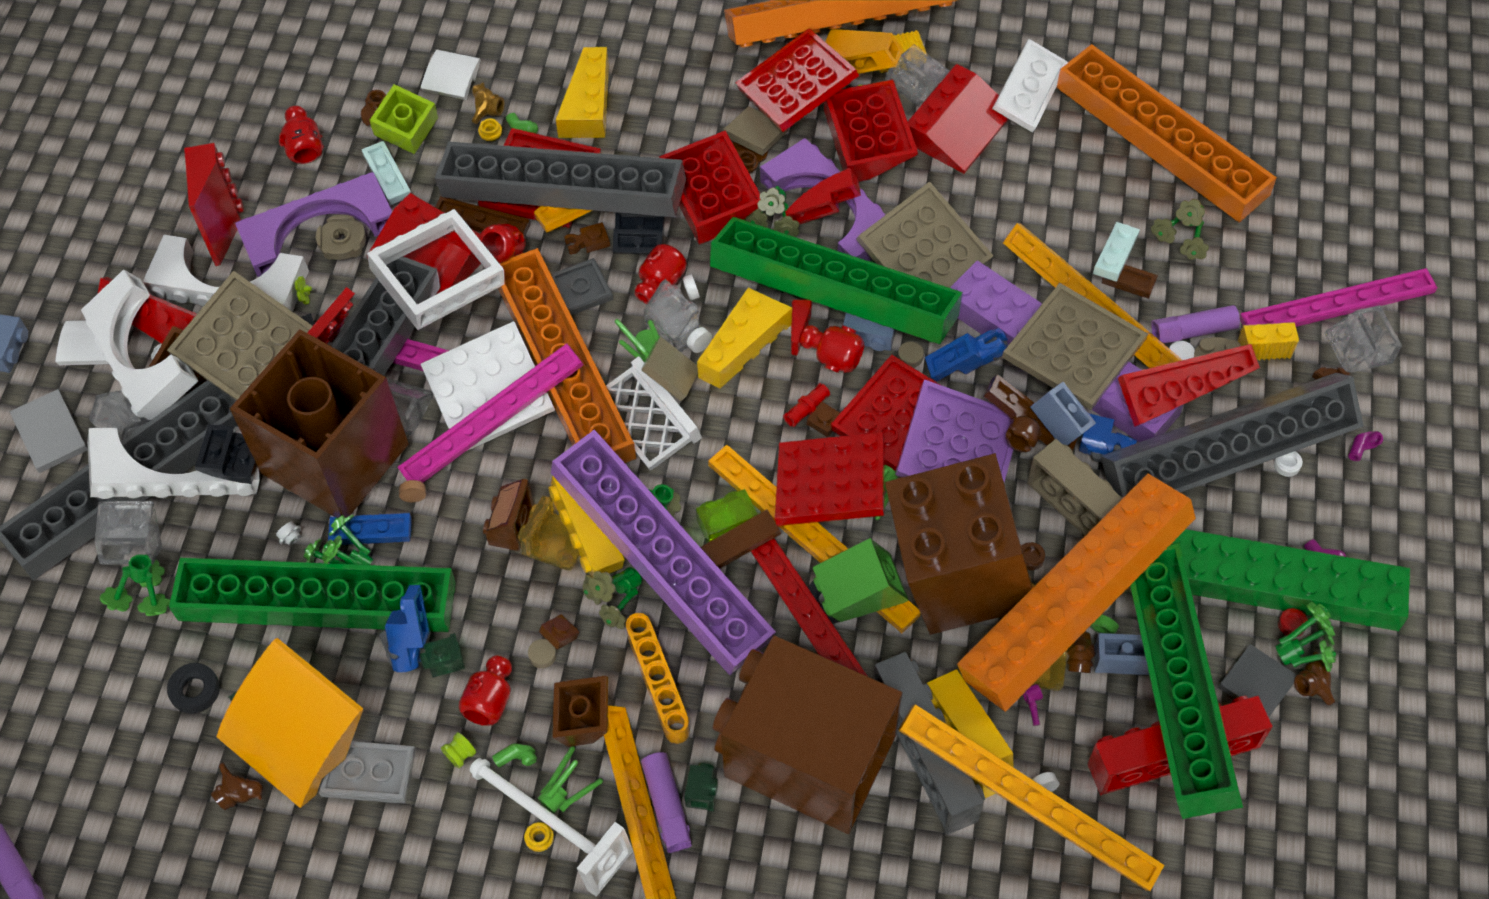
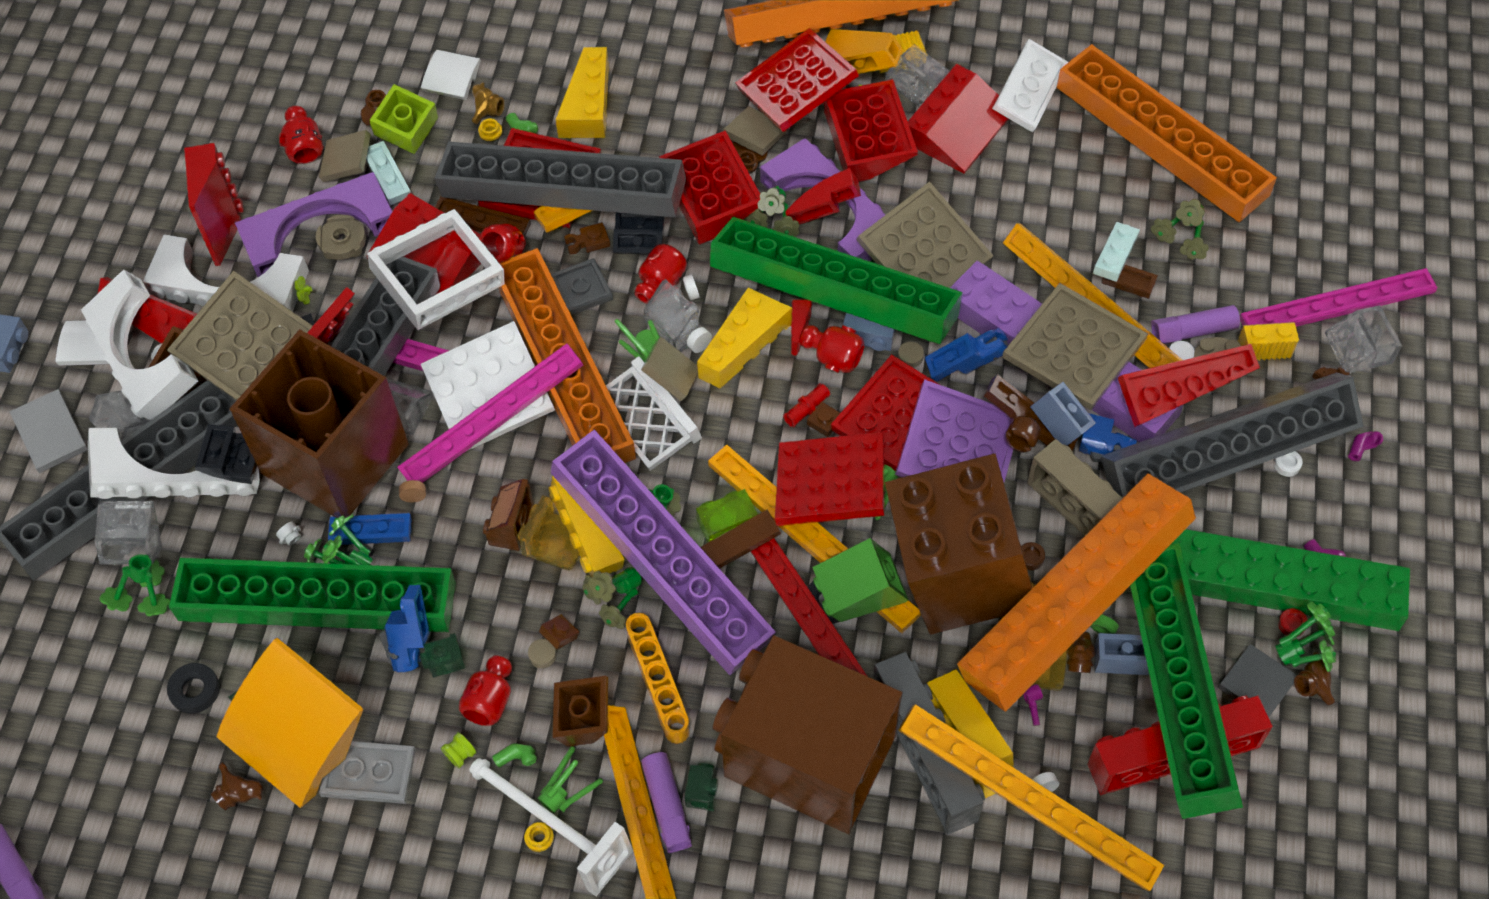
(345, 156): none -> dark tan tile

